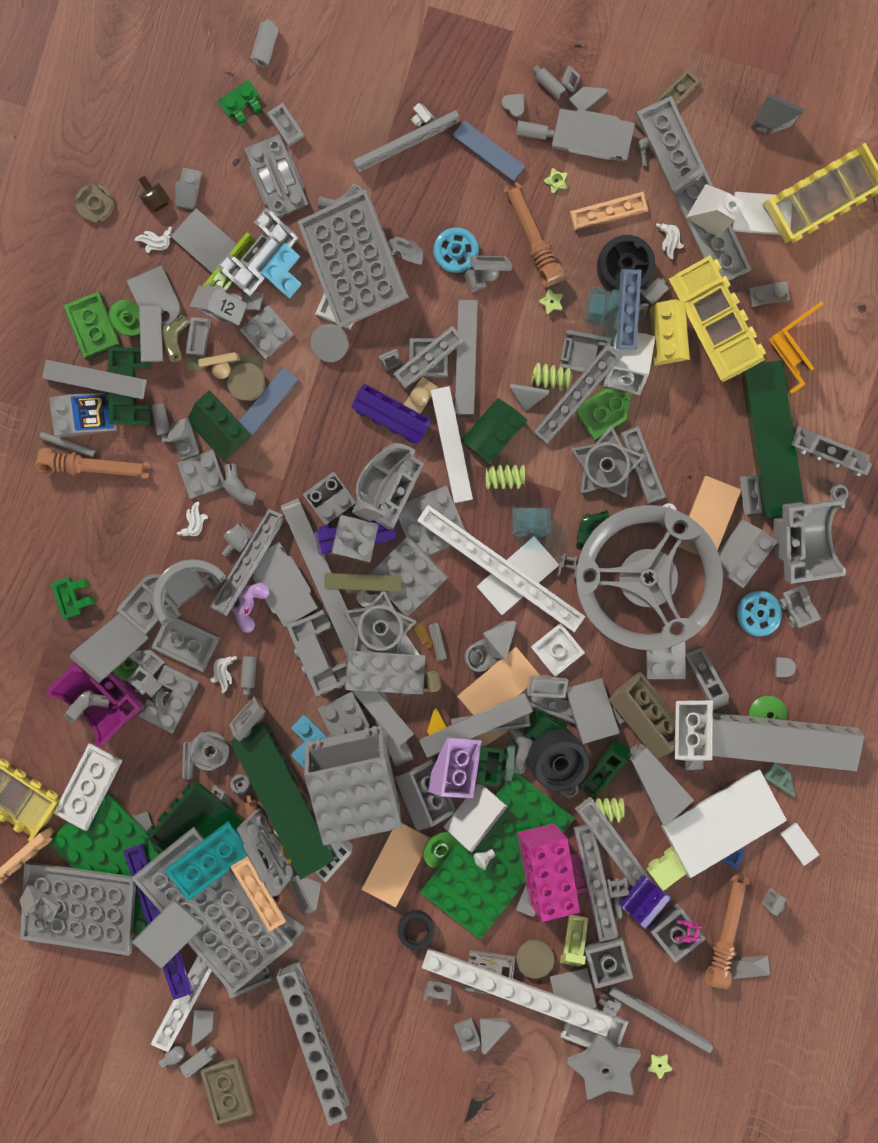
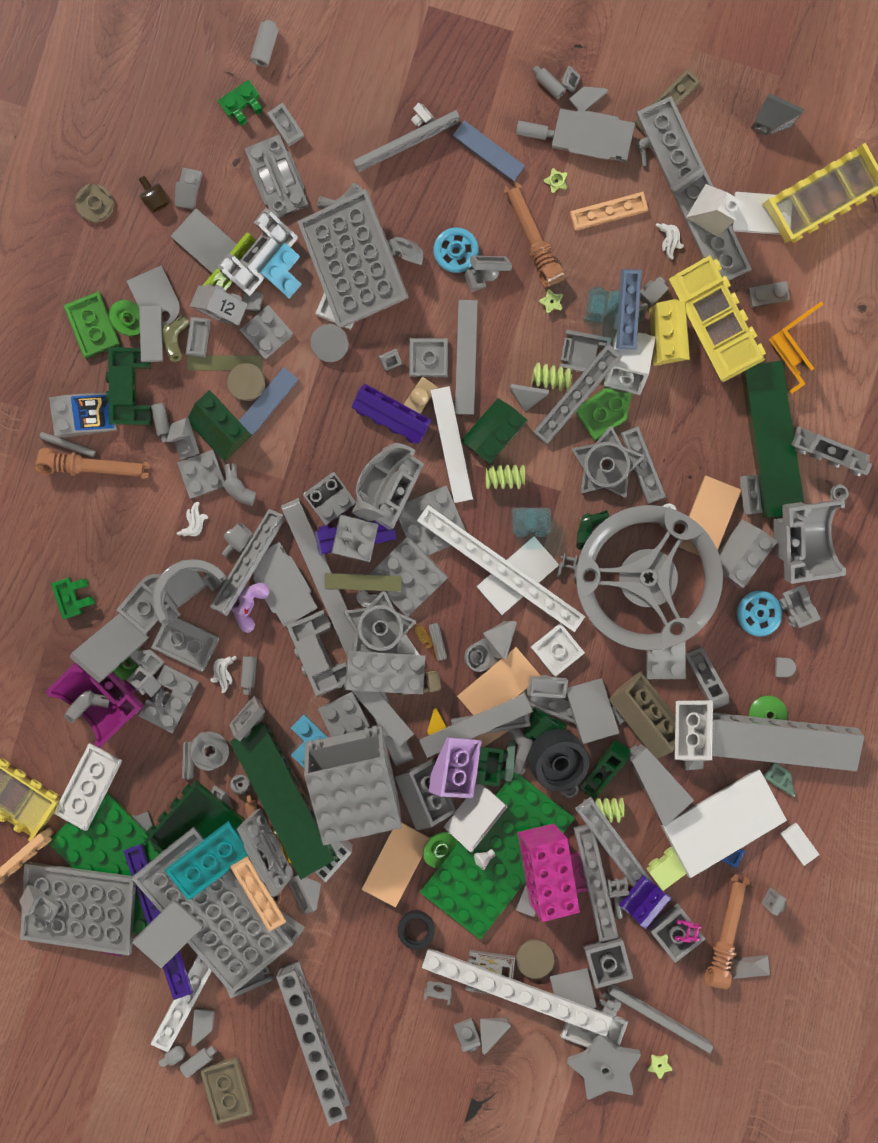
(94, 379): light grey tile -> none
(154, 242): white piece -> none
(219, 364): tan tile -> none
(428, 357): light grey tile -> none
(514, 105): light grey tile -> none
(575, 941): yellowish green bracket -> none
(625, 248): black wheel -> none

